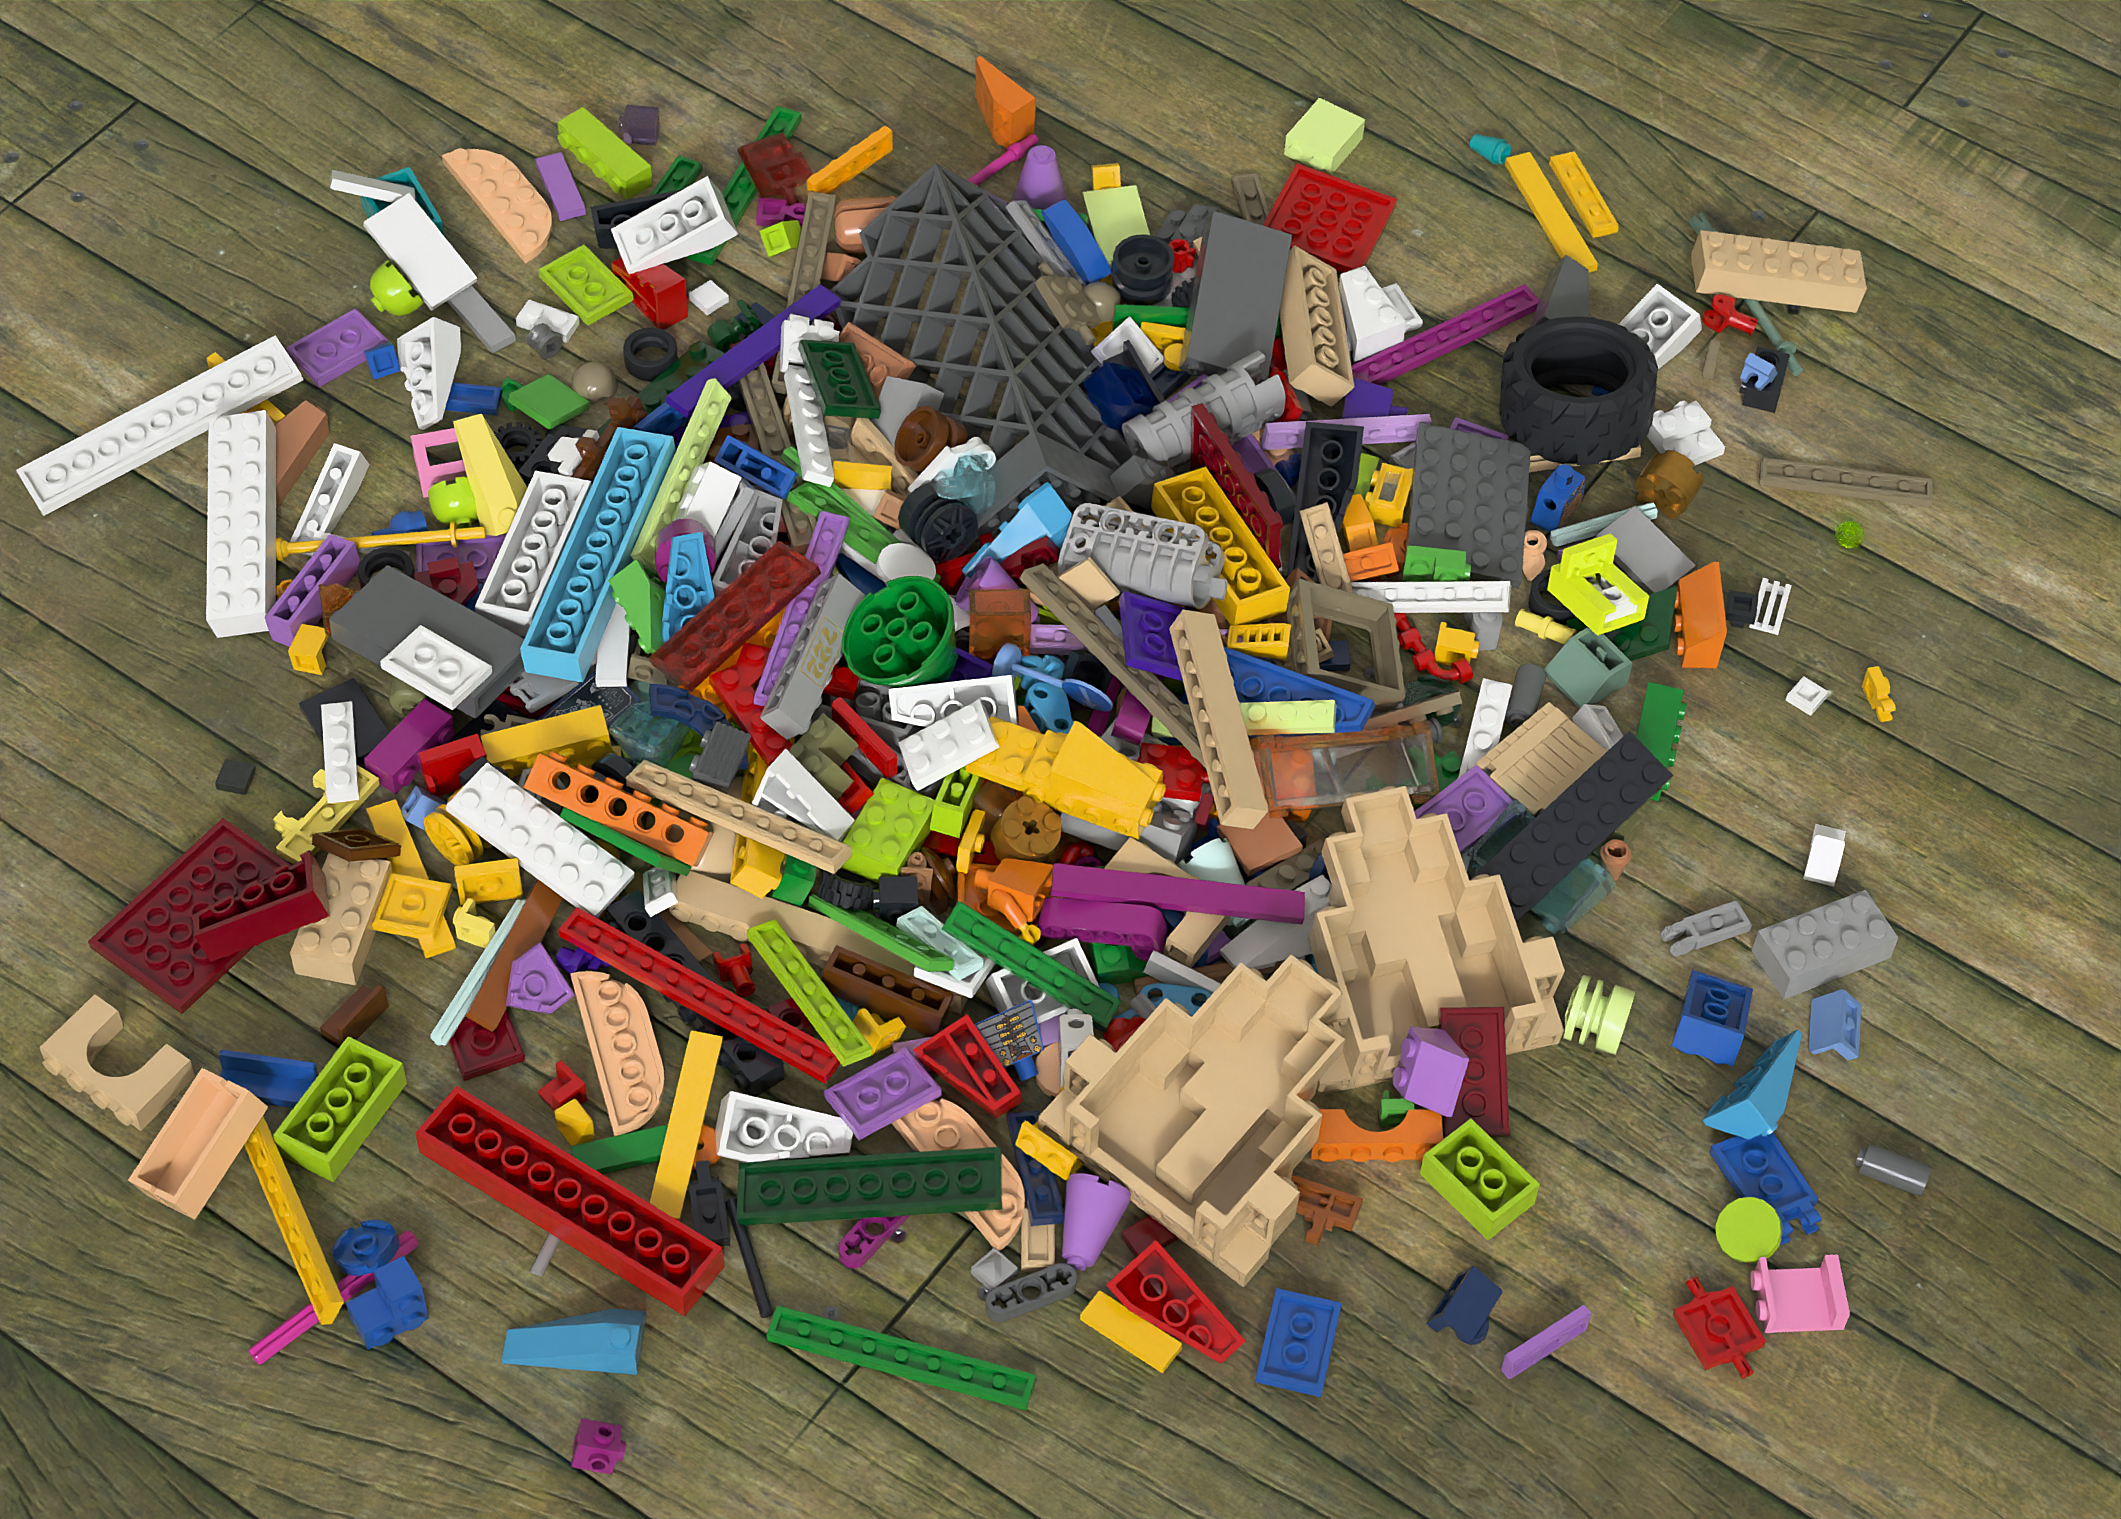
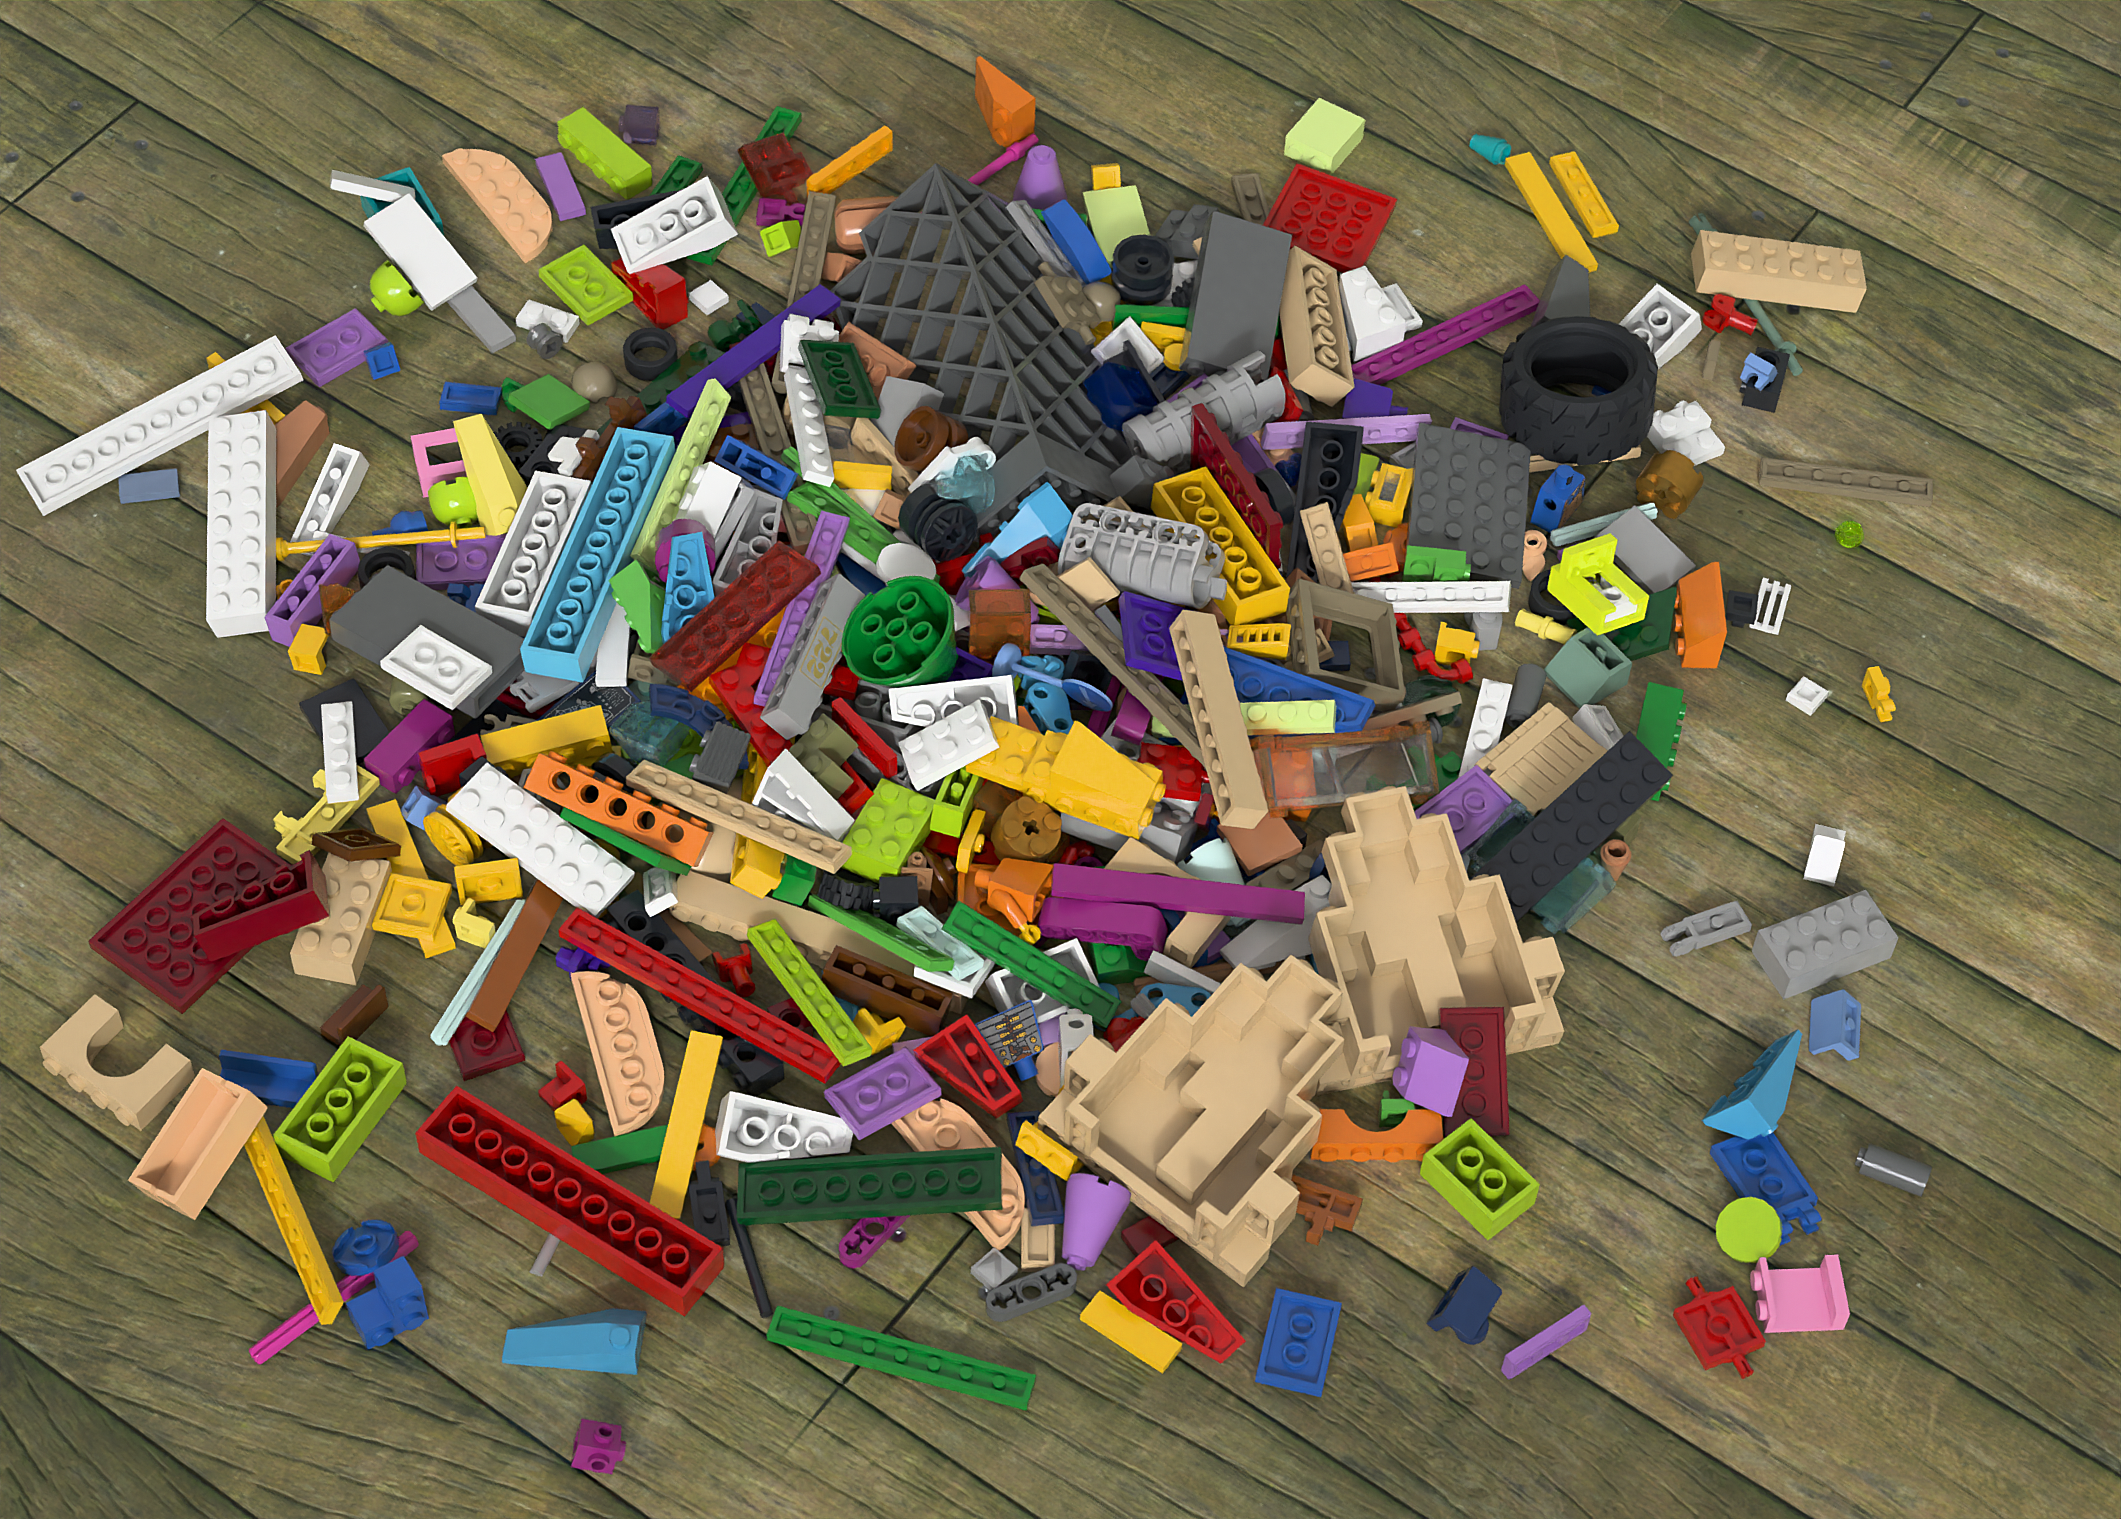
(149, 486): none -> sand blue tile
(235, 777): pearl dark grey tile -> none
(429, 362): white wedge -> none
(450, 579): dark red plate -> none
(537, 982): medium lavender plate -> none
(1183, 255): red gear -> none
(1598, 1014): yellowish green wheel -> none
(1712, 1018): blue slope -> none

